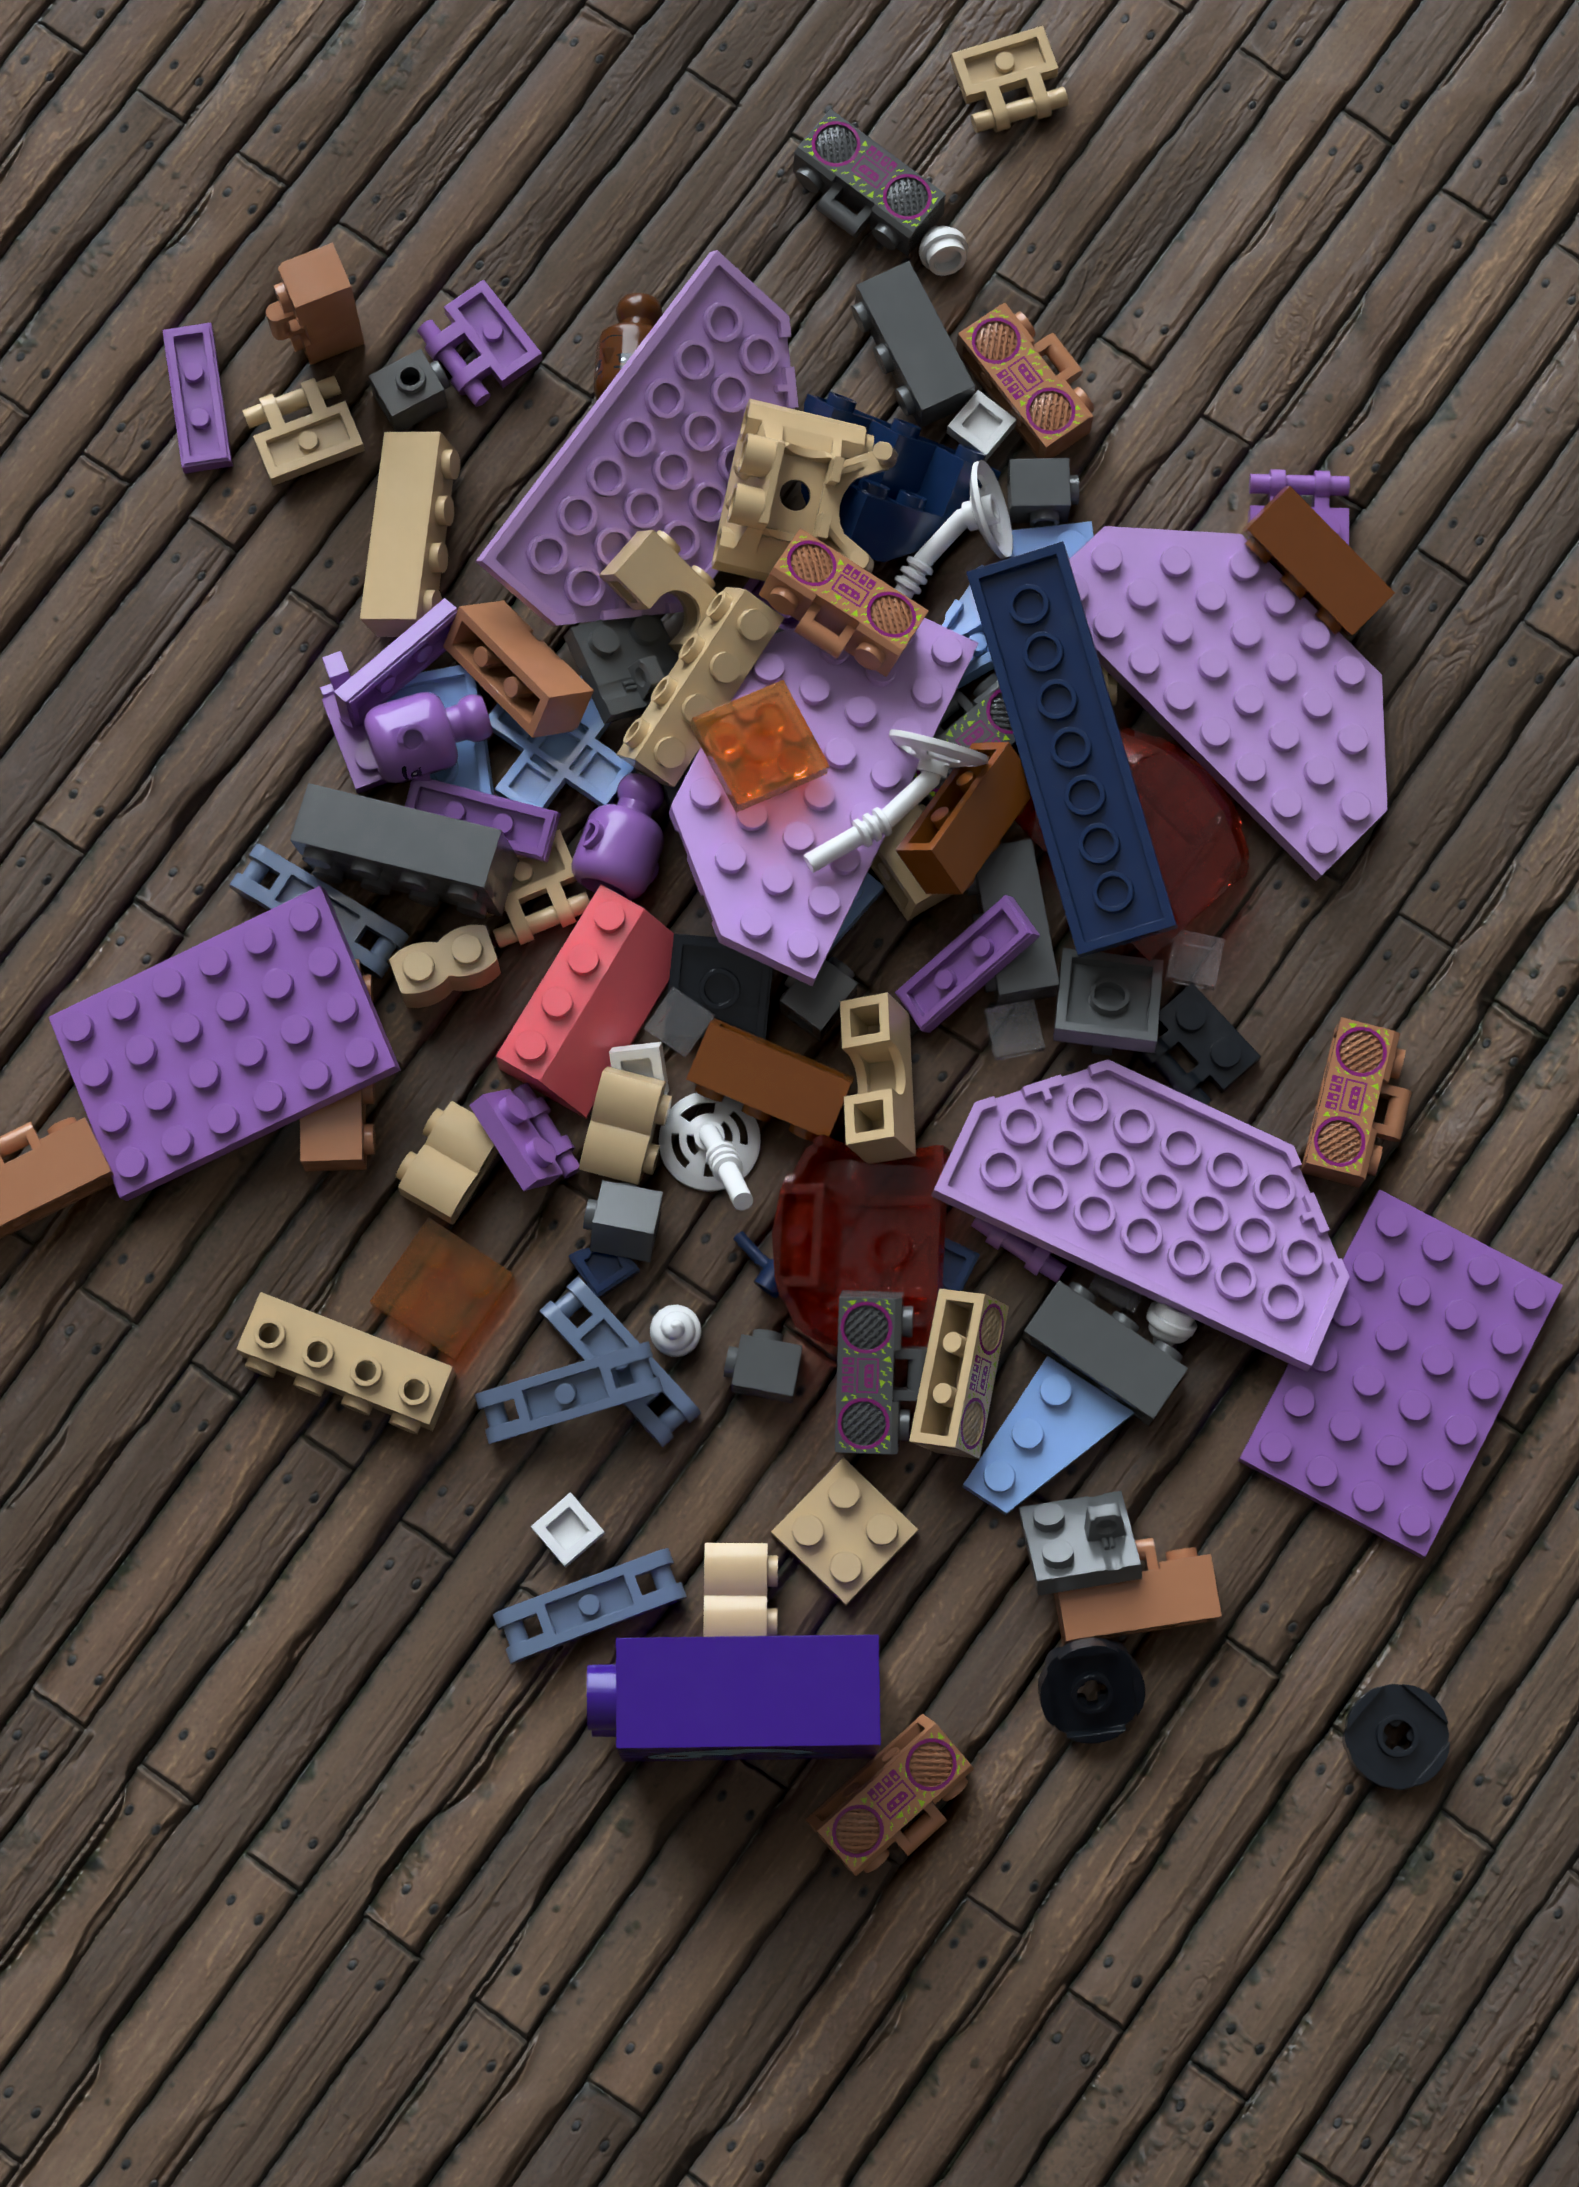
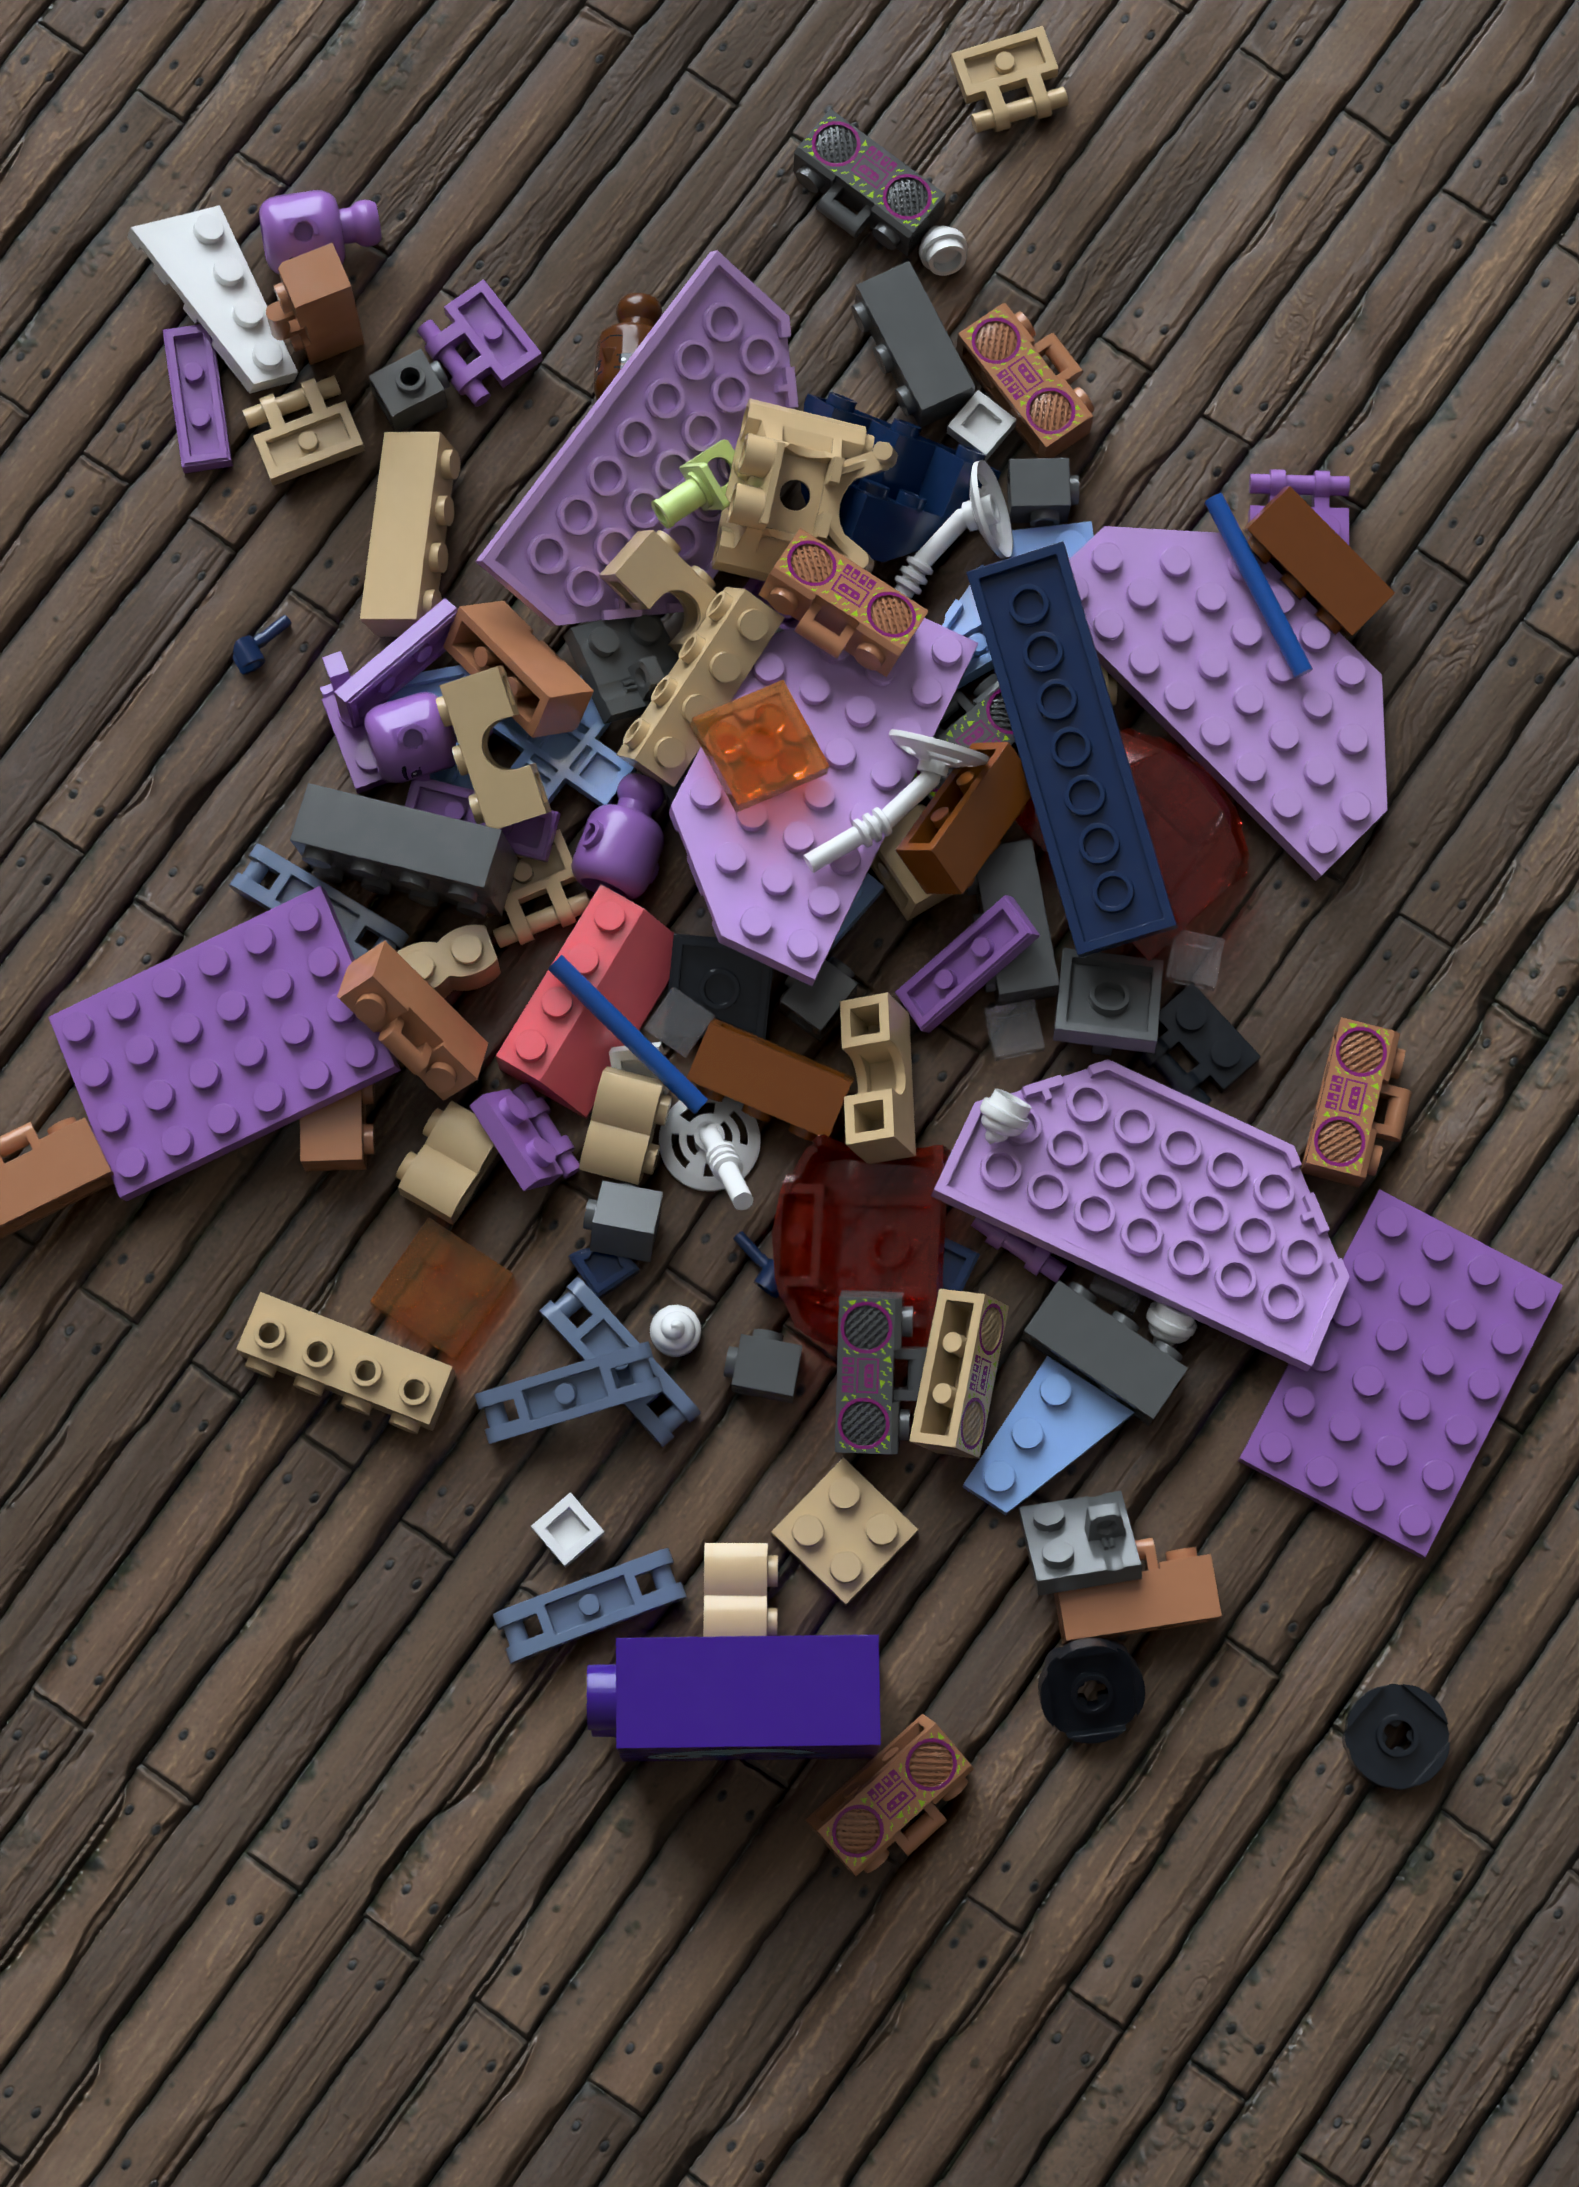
(214, 281): none -> white wing
(247, 648): none -> dark blue hand
(311, 220): none -> medium lavender piece
(413, 1020): none -> nougat piece
(474, 708): none -> tan arch
(628, 1034): none -> blue bar
(699, 488): none -> yellowish green bracket
(1003, 1116): none -> white plate
(1258, 585): none -> blue bar

